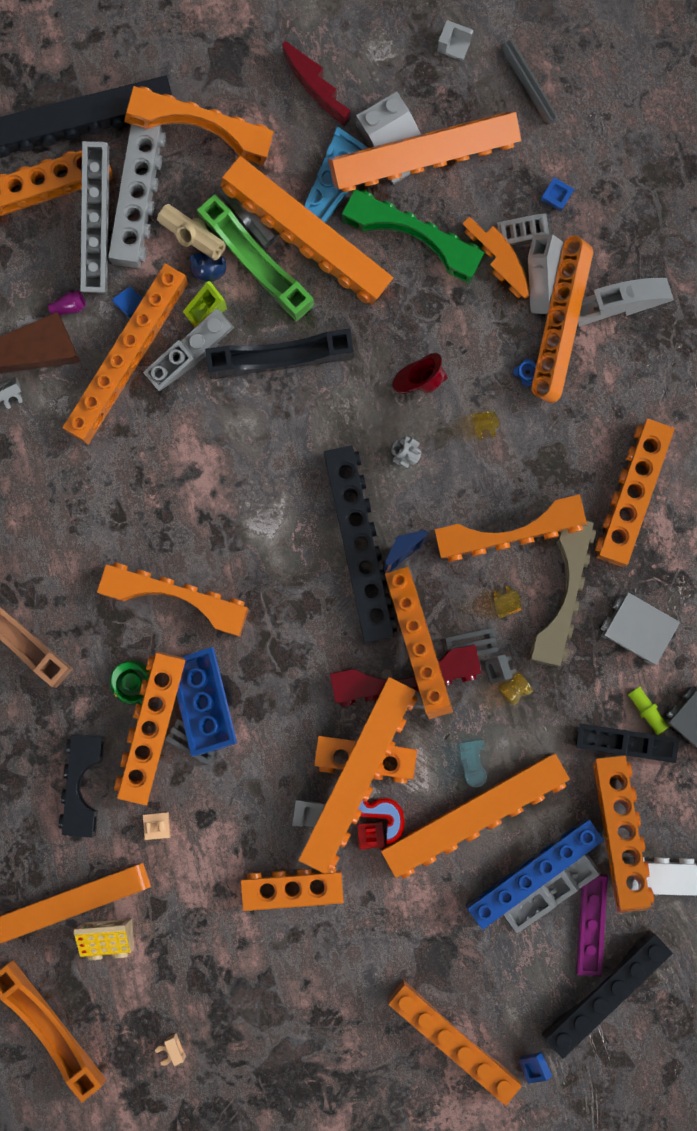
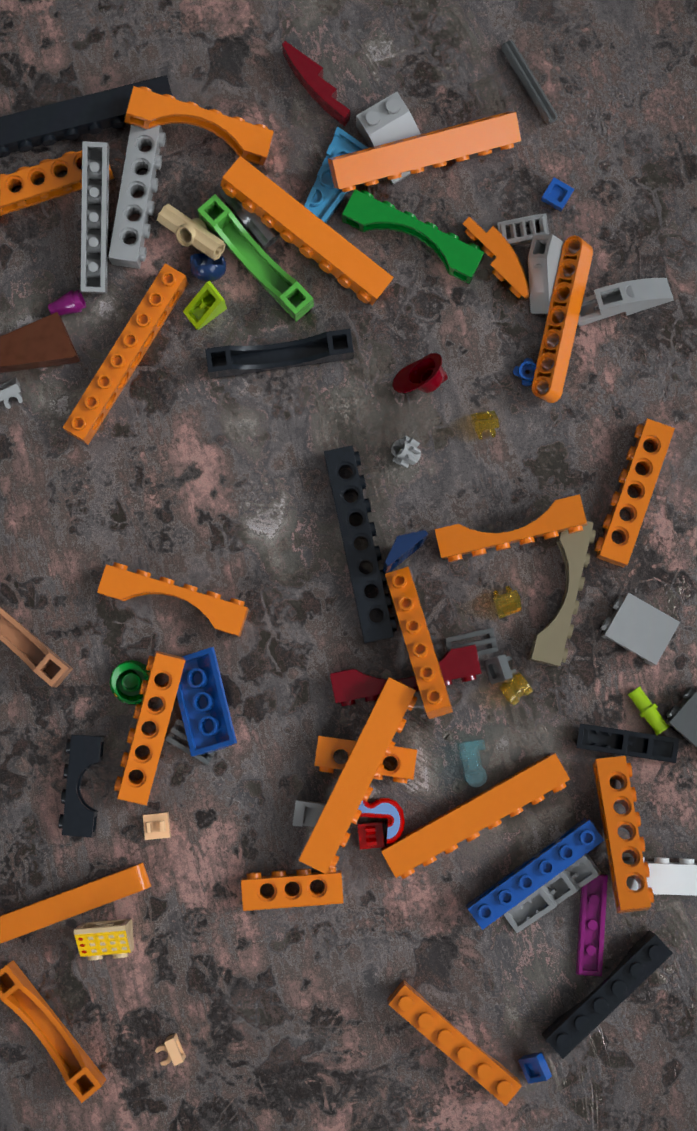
(127, 301): blue slope -> none
(189, 351): light grey slope -> none
(455, 40): light grey panel -> none

